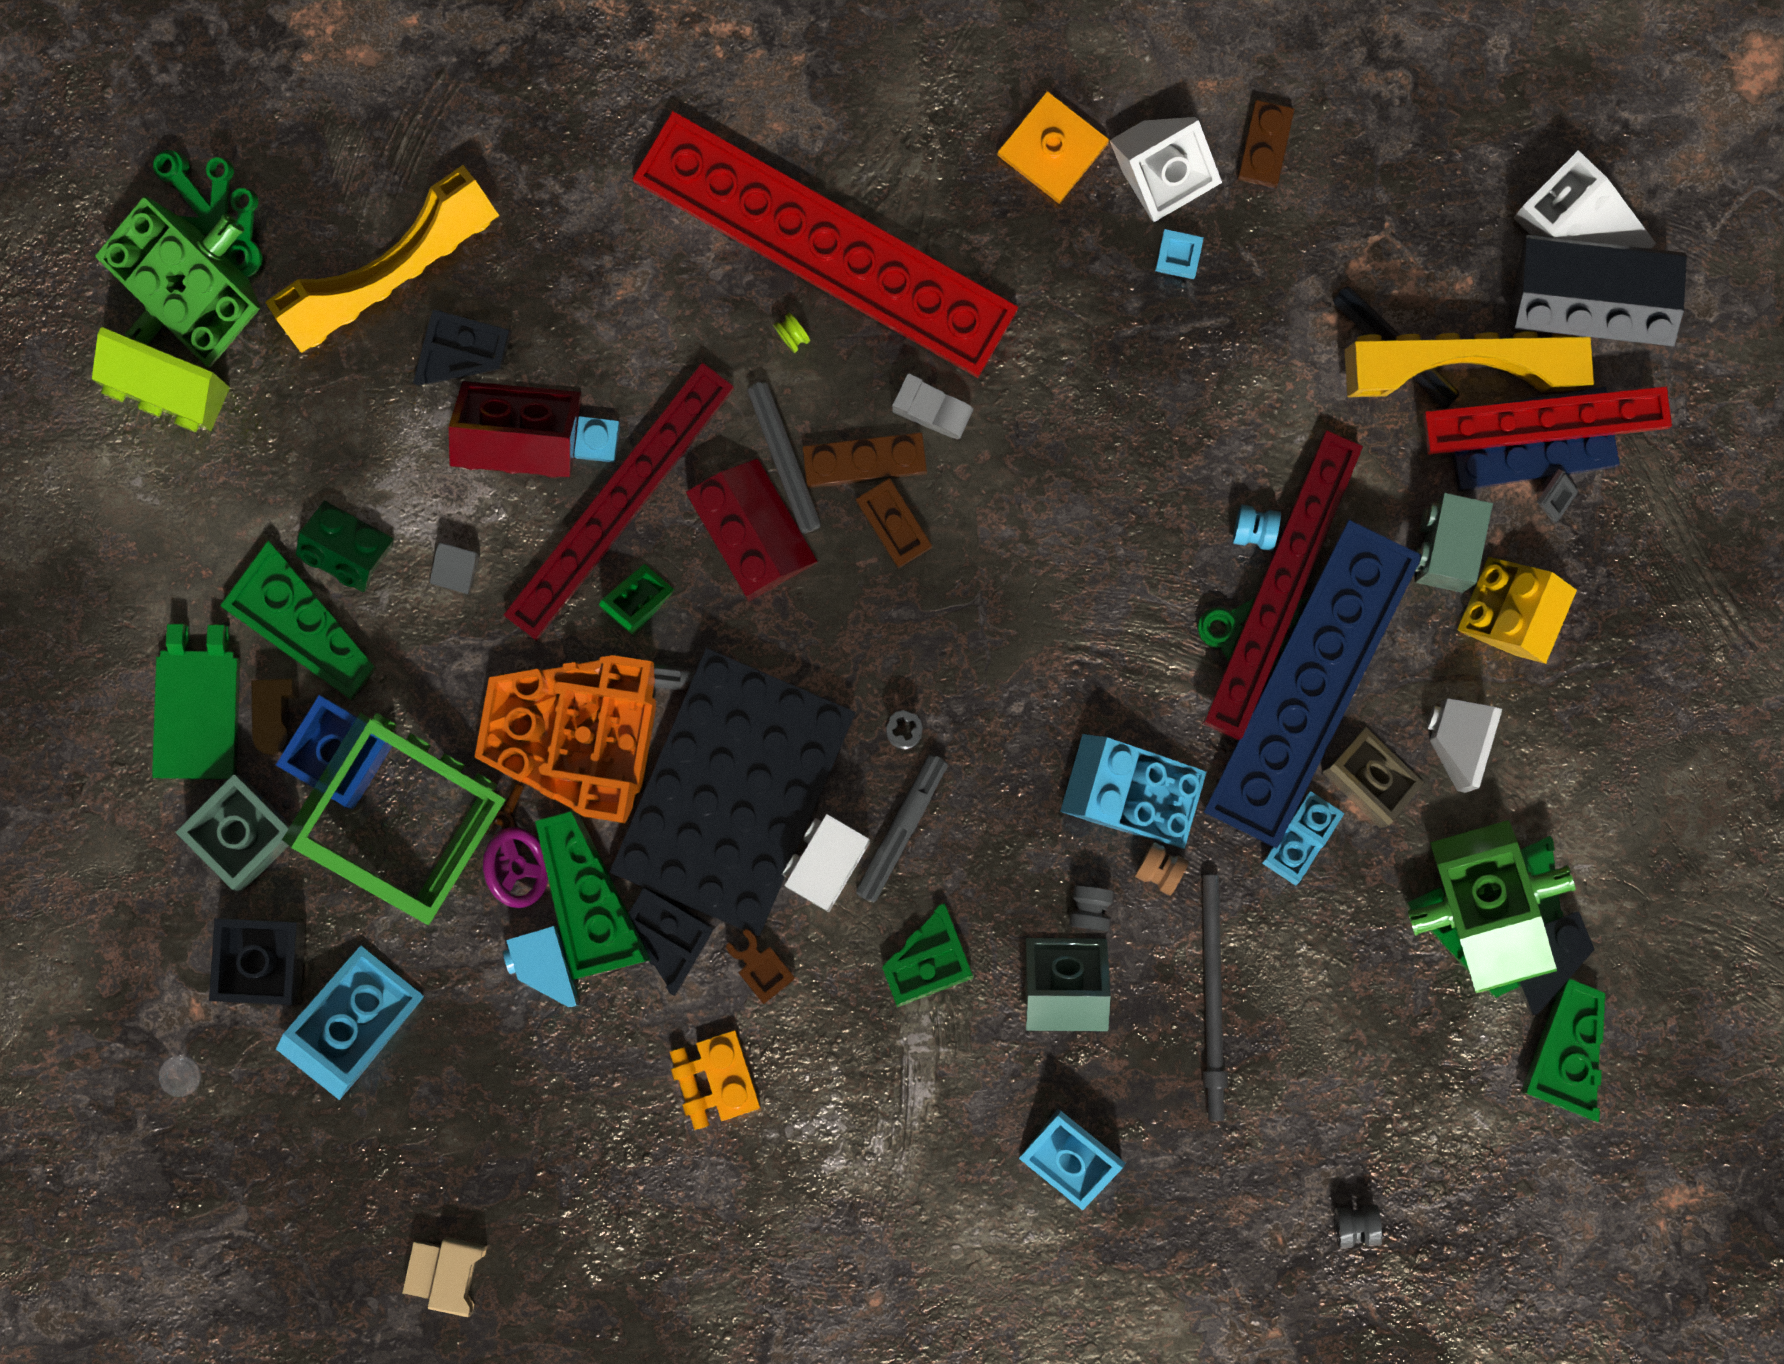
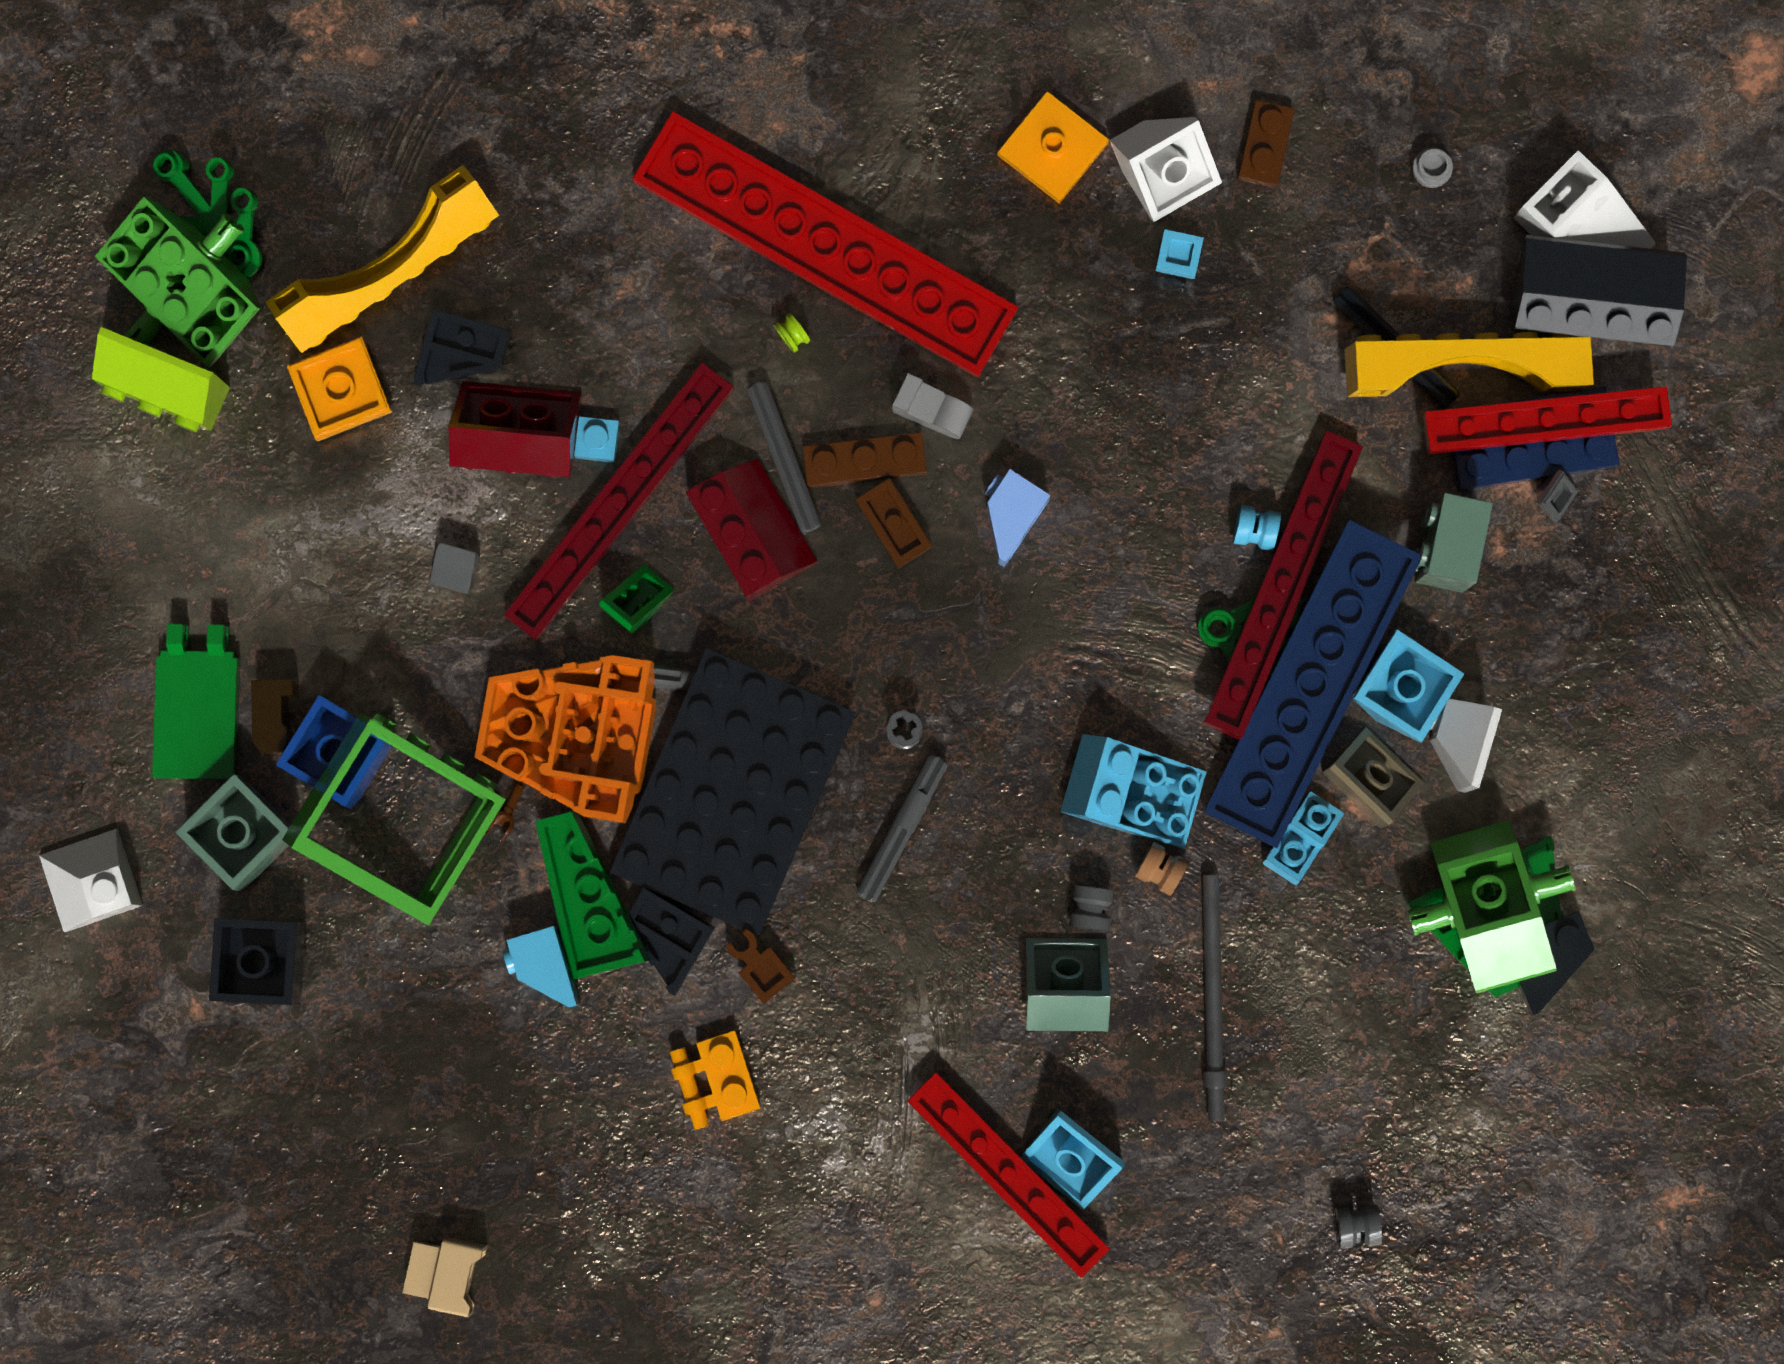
(90, 880): none -> white slope
(180, 1076): clear plate -> none
(290, 616): green wing -> none
(339, 389): none -> light orange plate
(342, 546): dark green bracket -> none
(349, 1022): medium azure slope -> none
(506, 868): magenta piece -> none
(826, 862): white brick -> none
(927, 961): green wing -> none
(1008, 1175): none -> red plate
(1012, 512): none -> light blue slope
(1407, 687): none -> medium azure slope
(1432, 167): none -> light grey plate
(1517, 609): yellow slope -> none
(1568, 1052): green wing -> none

